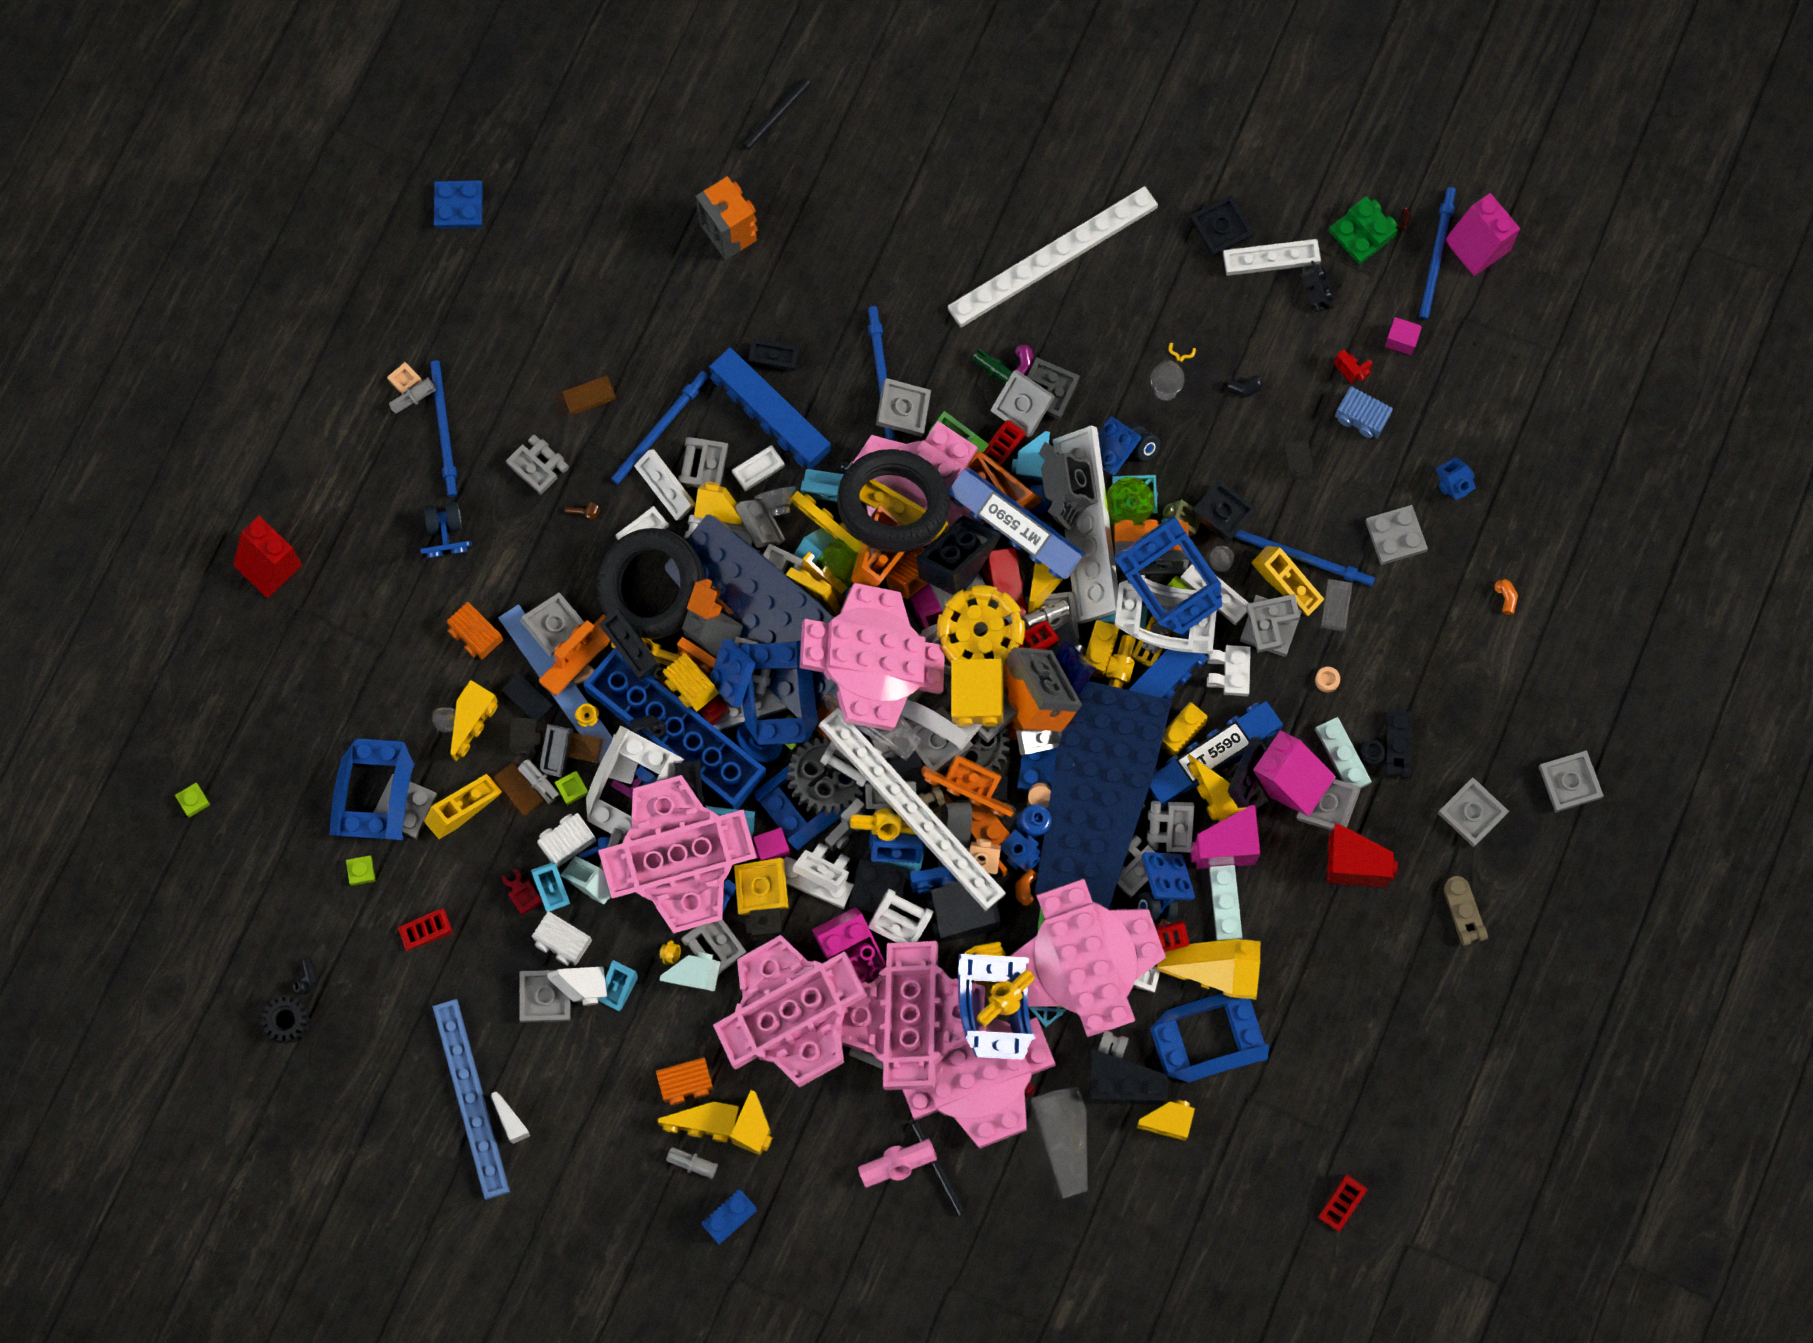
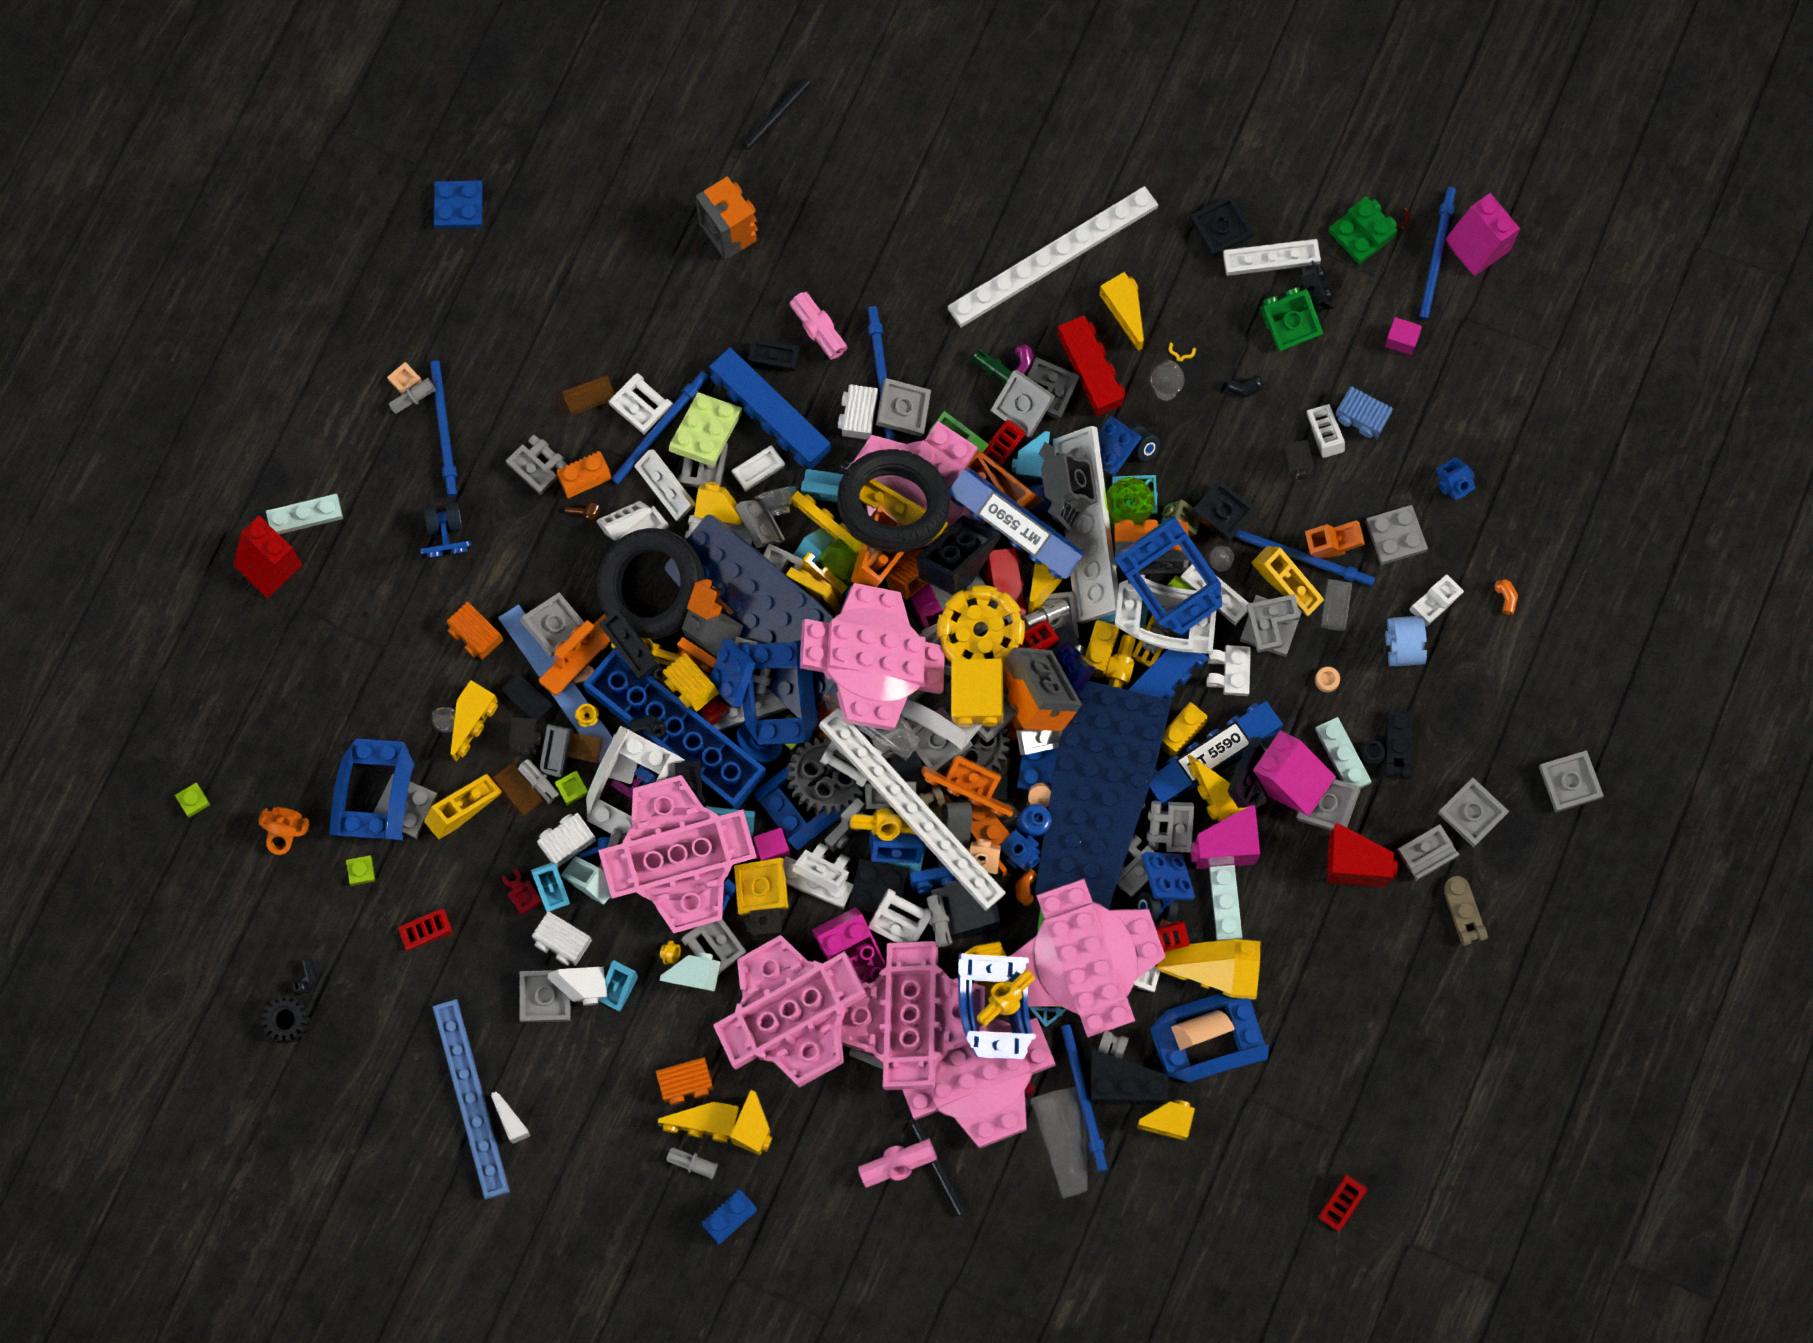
(284, 824): none -> orange tile
(305, 514): none -> light aqua plate
(583, 474): none -> orange brick
(622, 520): none -> white slope
(636, 409): none -> white plate
(705, 429): none -> yellowish green plate
(818, 325): none -> bright pink piece
(859, 412): none -> white brick
(939, 920): none -> light grey pin
(1091, 366): none -> red brick
(1095, 1145): none -> blue bar
(1122, 299): none -> yellow slope
(1201, 1029): none -> light nougat brick
(1291, 318): none -> green plate
(1328, 445): none -> white slope
(1333, 542): none -> orange brick
(1349, 367): red bracket -> none
(1406, 641): none -> light blue brick
(1428, 852): none -> light grey plate
(1436, 600): none -> white slope

